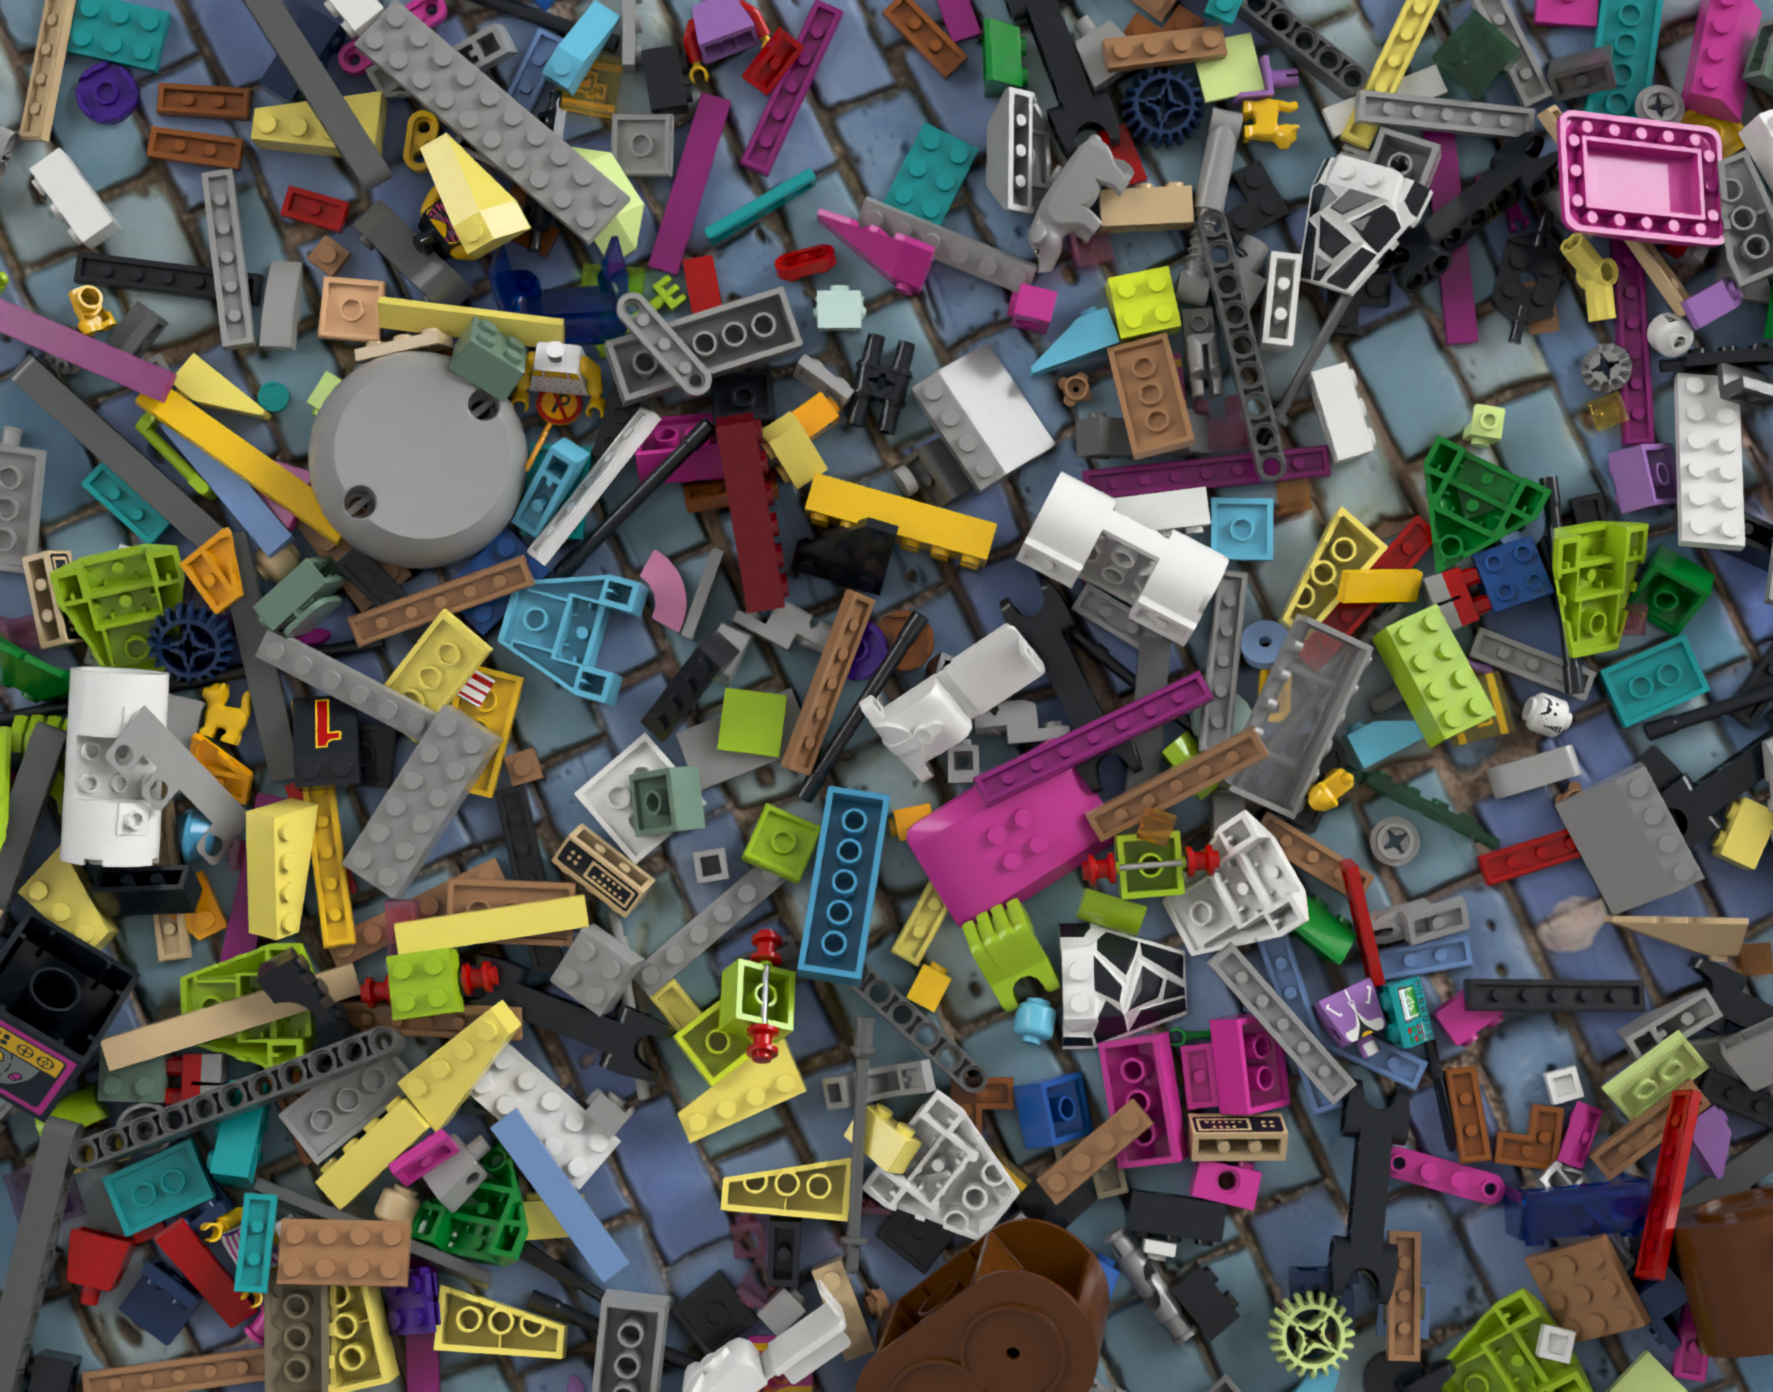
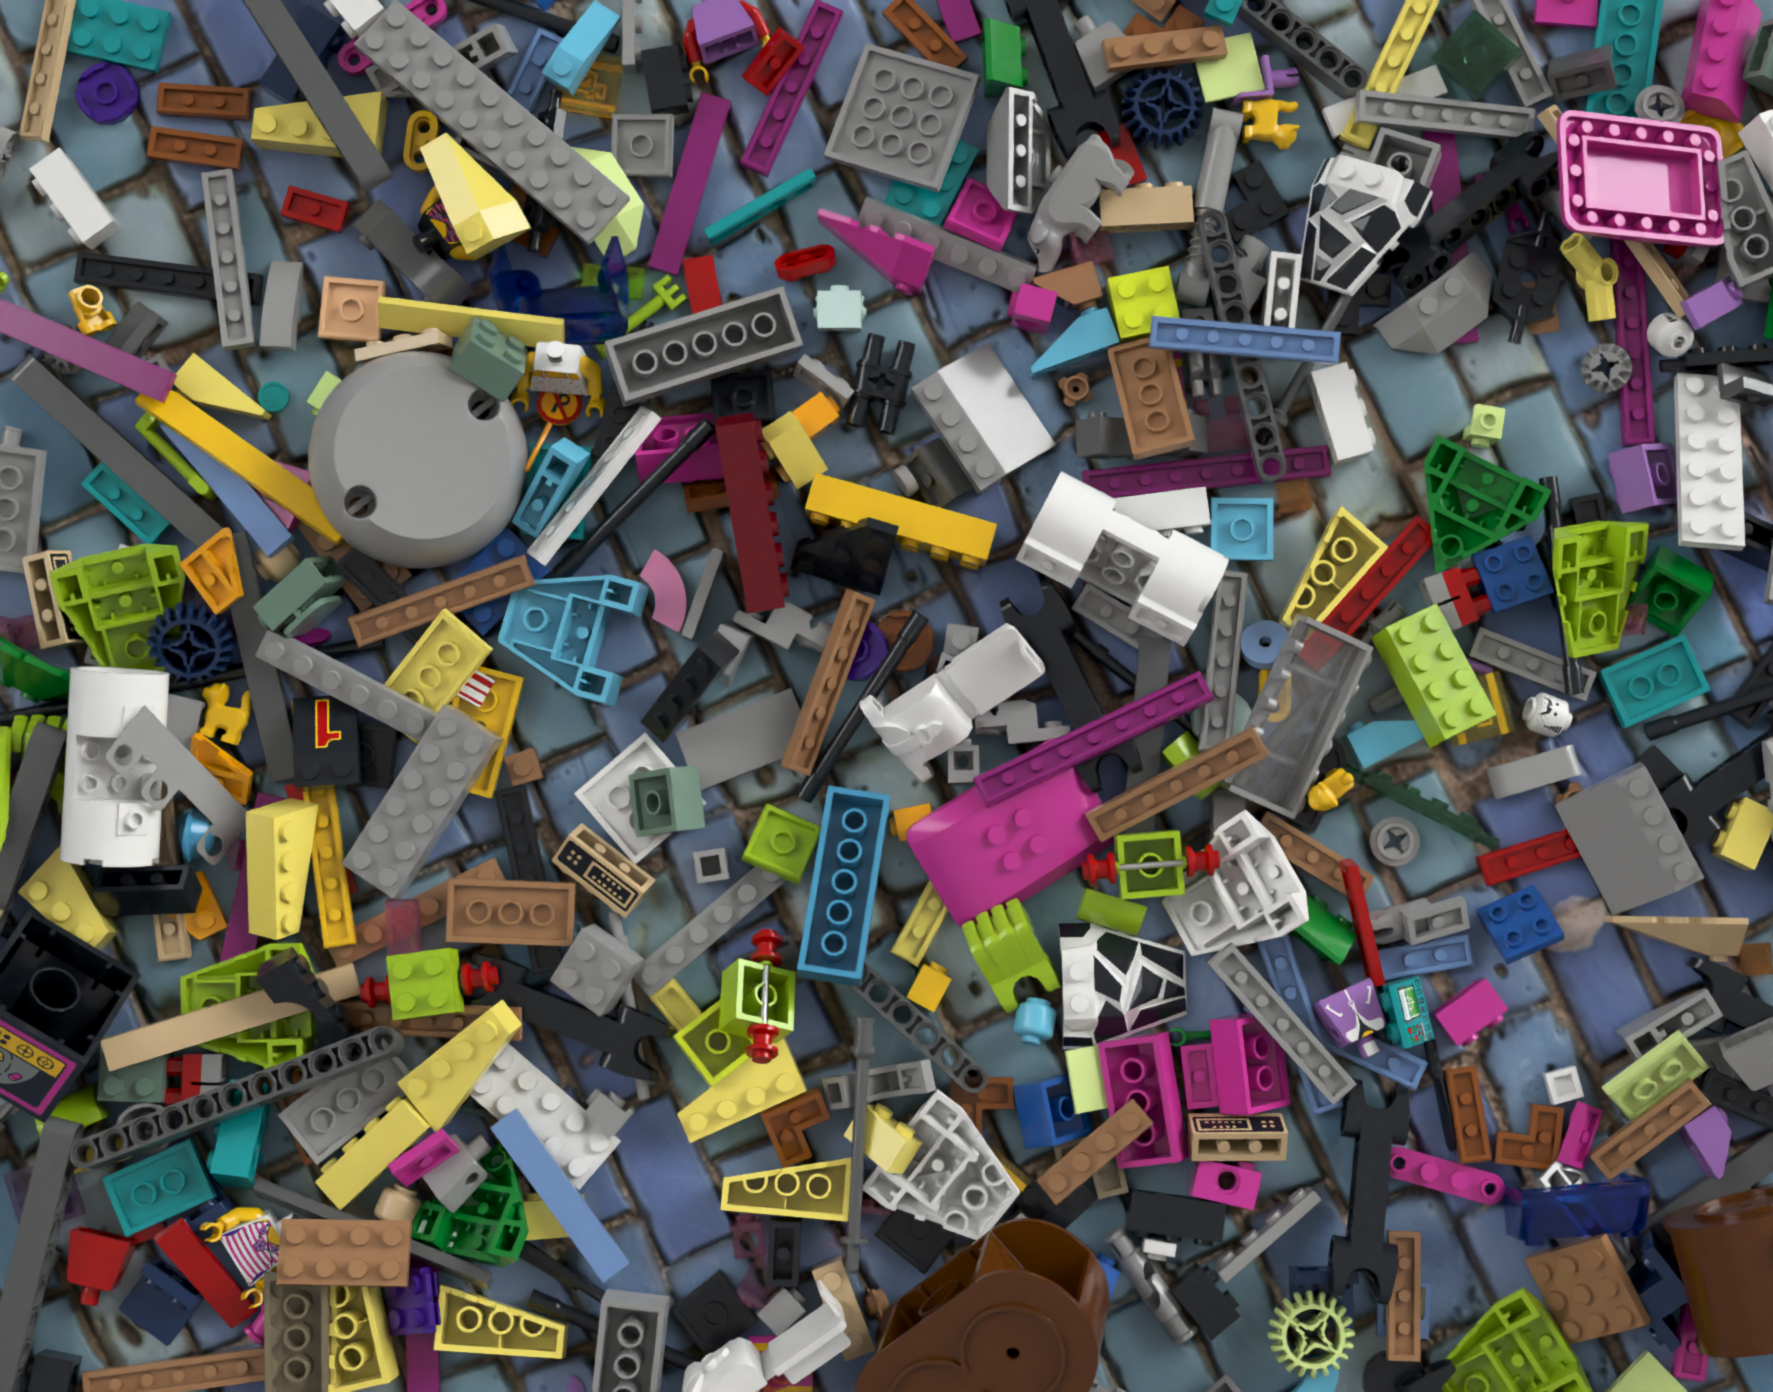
(256, 1243): teal plate -> none
(329, 256): medium nougat plate -> none
(491, 924): light yellow tile -> none
(663, 344): light grey plate -> none
(752, 722): lime tile -> none
(788, 1119): none -> dark orange plate
(902, 117): none -> light grey plate
(959, 638): none -> light grey brick
(980, 216): none -> dark pink tile
(1075, 286): none -> medium nougat slope
(1086, 1079): none -> yellowish green piece
(1156, 826): clear orange tile -> none
(1244, 340): none -> medium blue tile
(1257, 1241): none -> light grey plate
(1379, 585): yellow tile -> none
(1441, 310): none -> light grey wedge
(1520, 924): none -> blue plate
(1553, 995): black tile -> none
(1555, 1343): white plate -> none
(1608, 411): clear yellow plate -> none
(1668, 1185): red tile -> none

